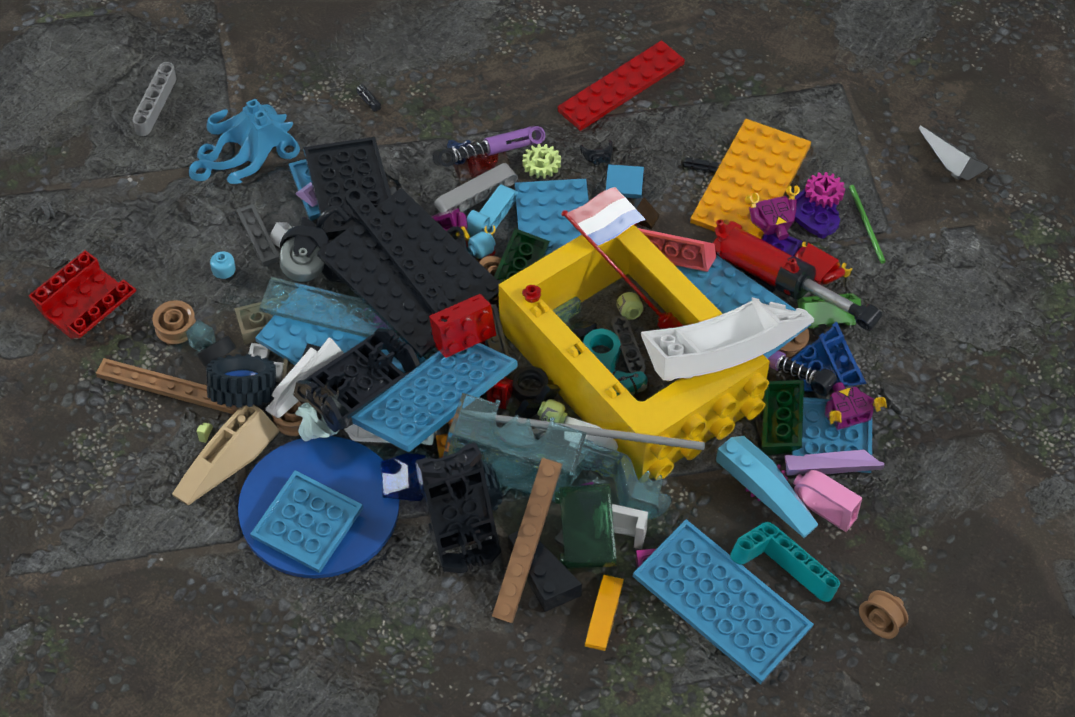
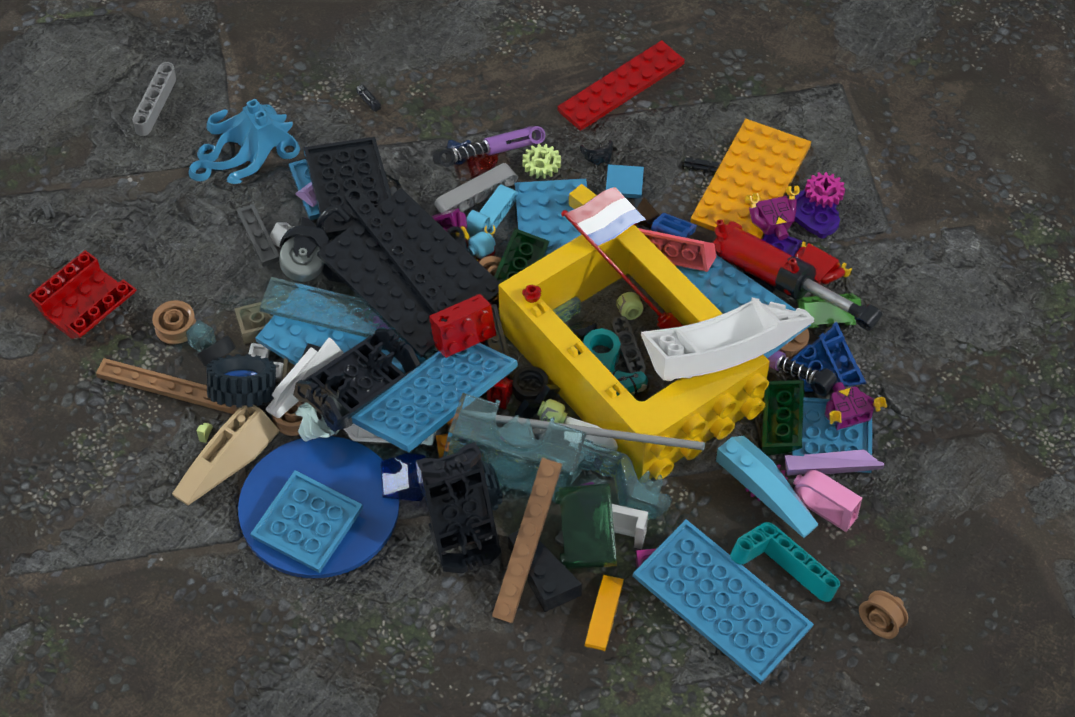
(222, 265): medium azure head -> none
(580, 196): none -> yellow brick
(674, 226): none -> blue plate
(867, 224): bright green axle -> none
(954, 159): wedge -> none

